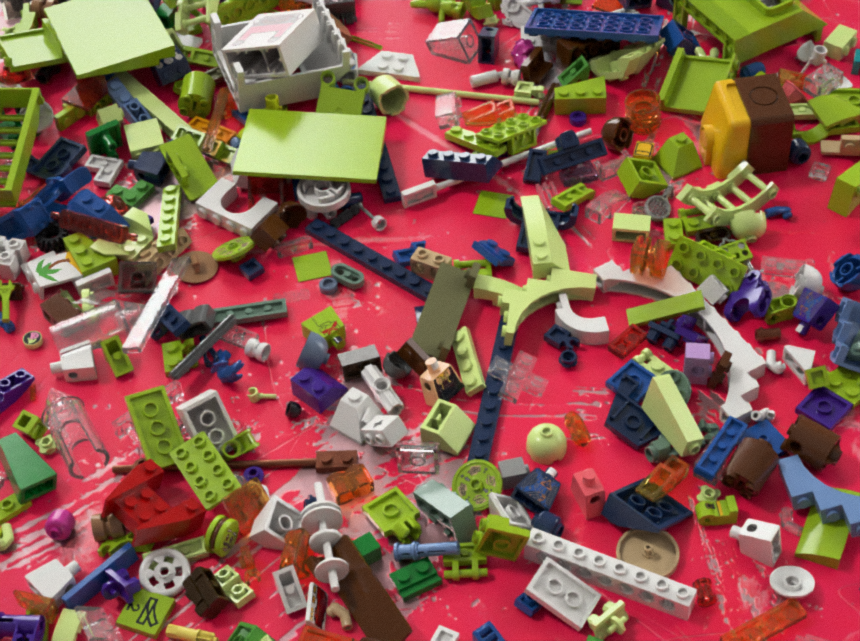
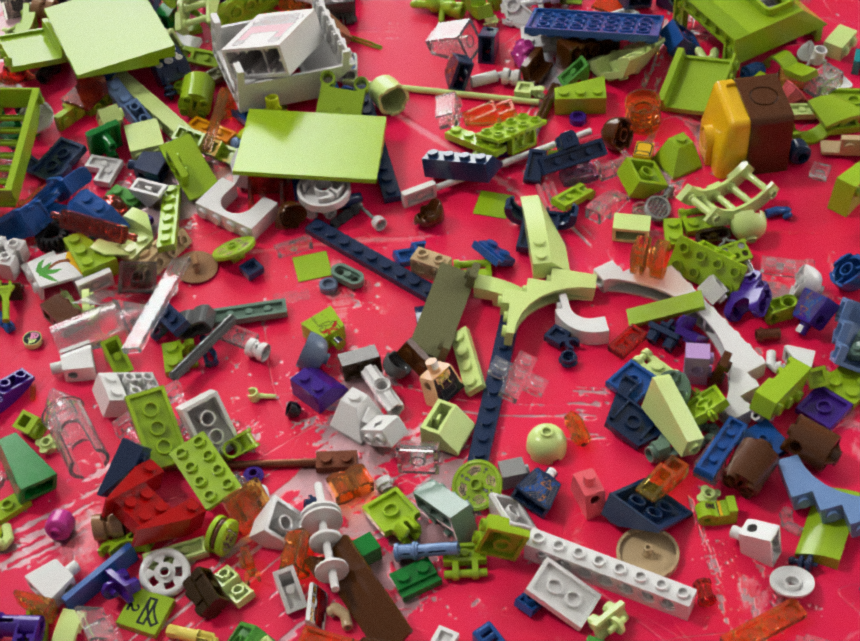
(111, 389): none -> white slope
(126, 458): none -> dark blue slope
(147, 191): none -> white slope
(170, 93): none -> dark blue hair
(224, 371): blue piece -> none
(270, 233): reddish brown brick -> none
(384, 483): none -> white plate
(398, 65): white wing -> none
(430, 214): none -> reddish brown hair
(458, 71): none -> dark blue torso
(548, 523): dark blue head -> none
(707, 404): none -> lime plate
(782, 390): none -> lime wedge
(791, 66): none -> lime piece
(801, 562): none -> dark blue hair

